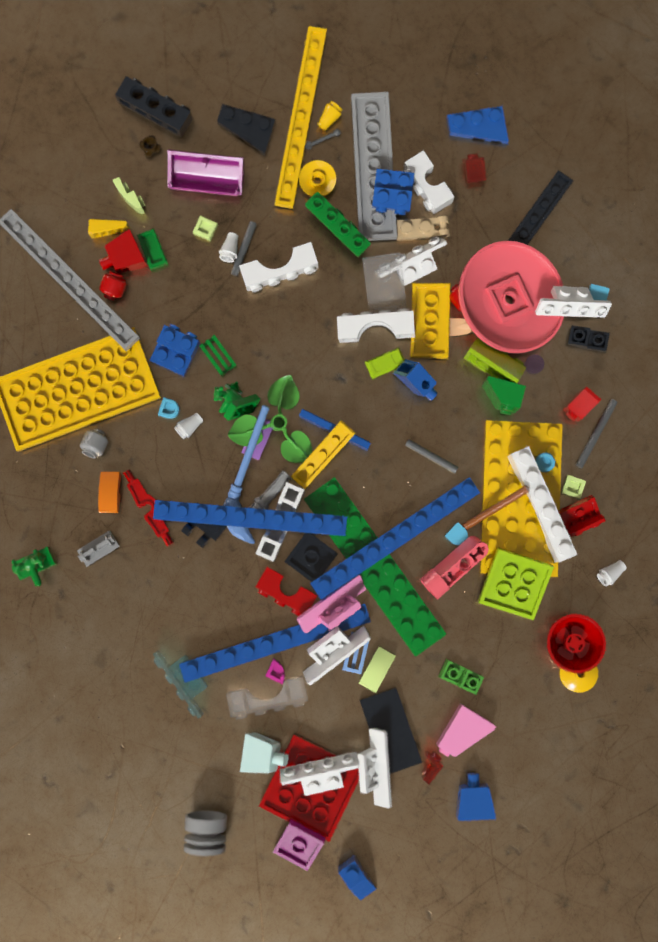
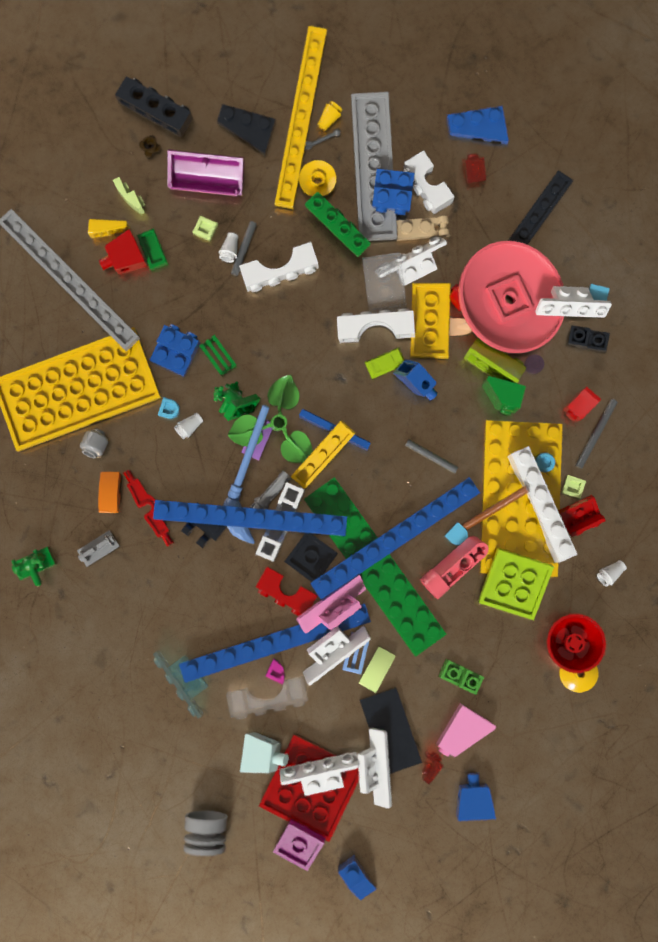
(113, 285): red head -> none

